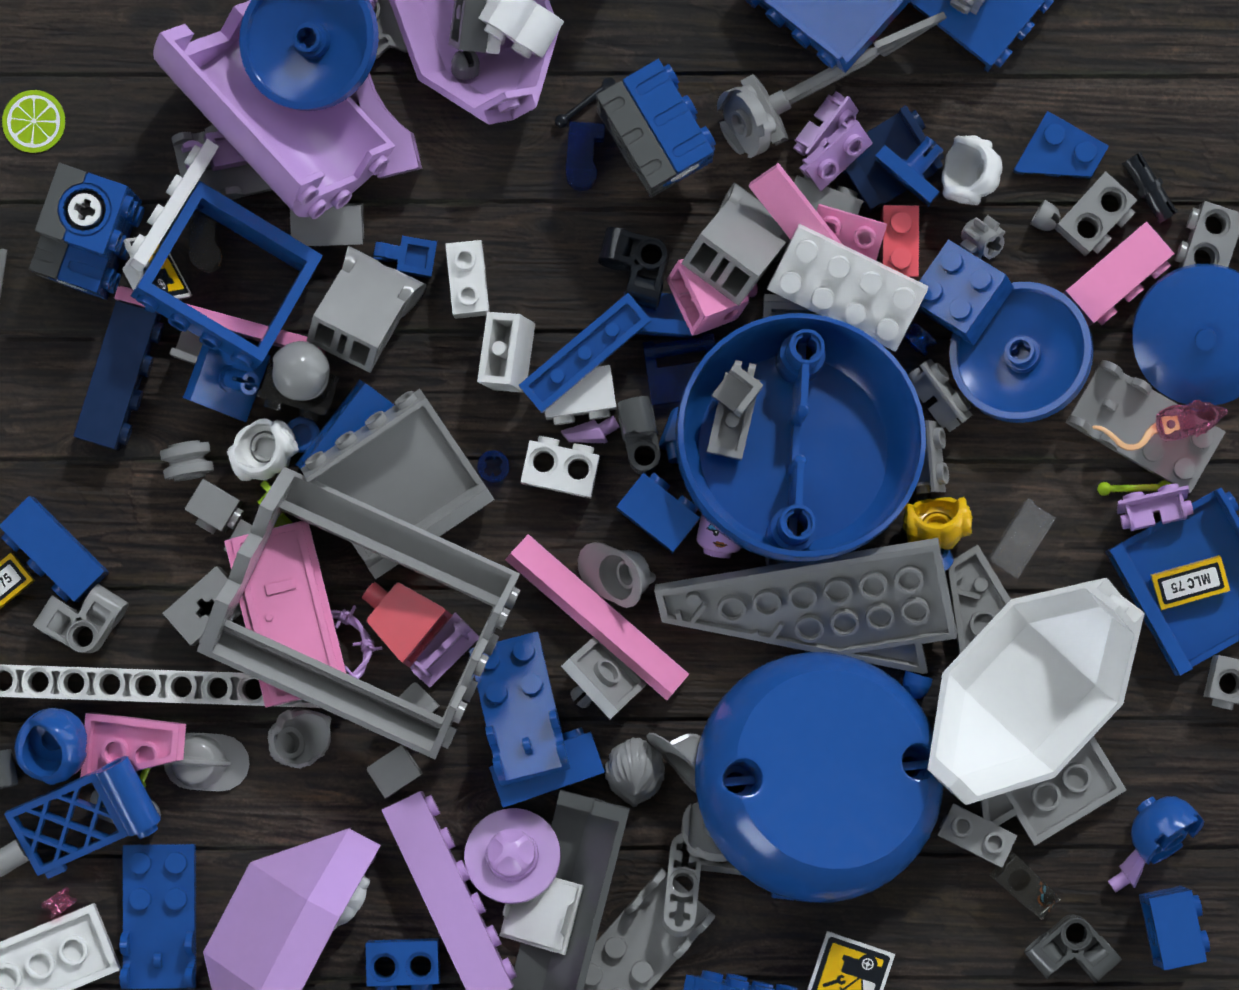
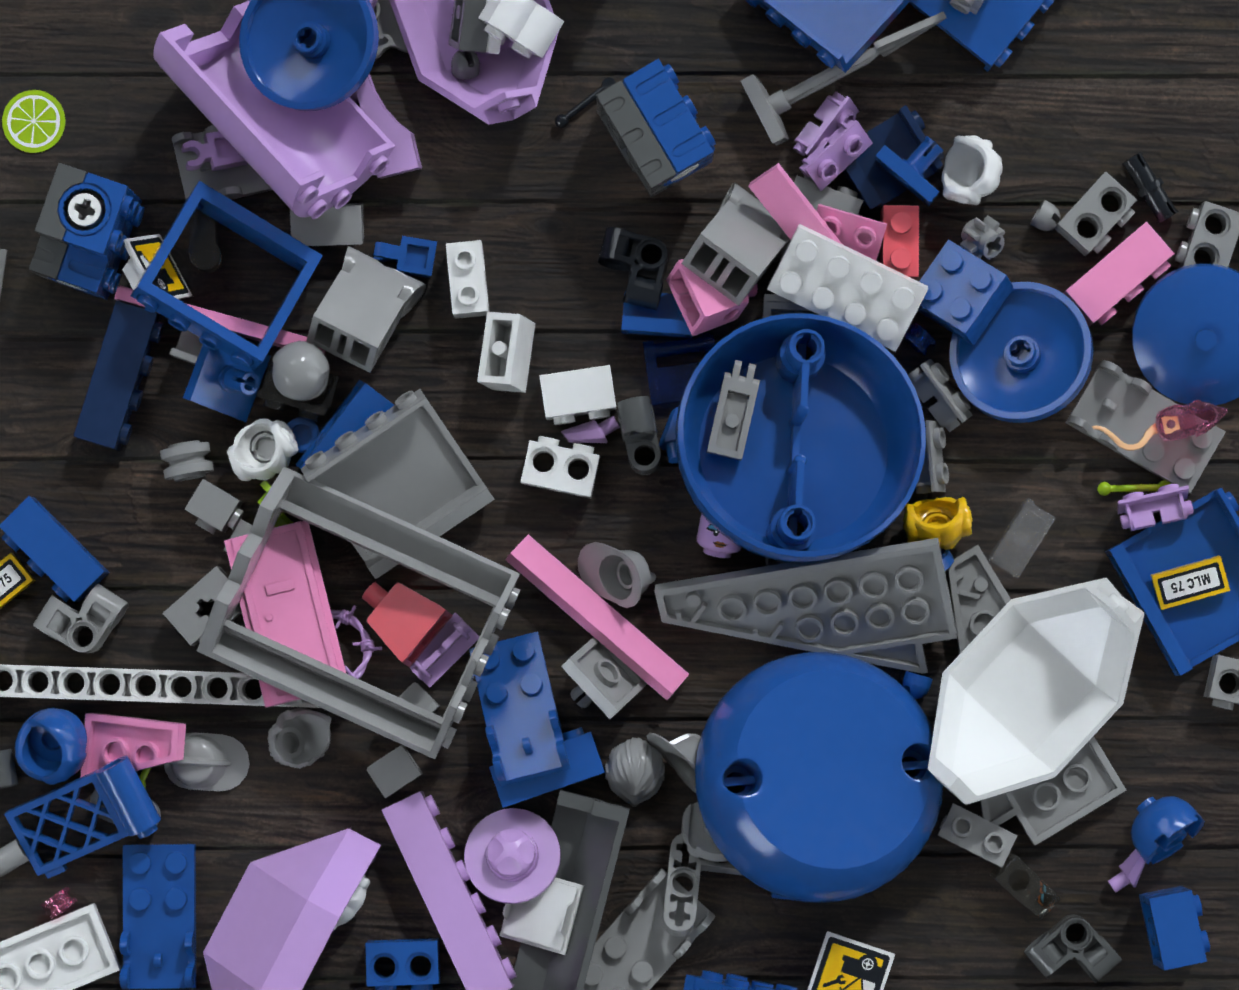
(164, 216): white plate -> none
(482, 466): clear blue bush -> none
(580, 167): clear blue leg -> none
(584, 353): blue plate -> none
(658, 511): blue brick -> none
(737, 390): light grey panel -> none
(746, 122): light grey plate -> none
(1060, 150): blue wing -> none

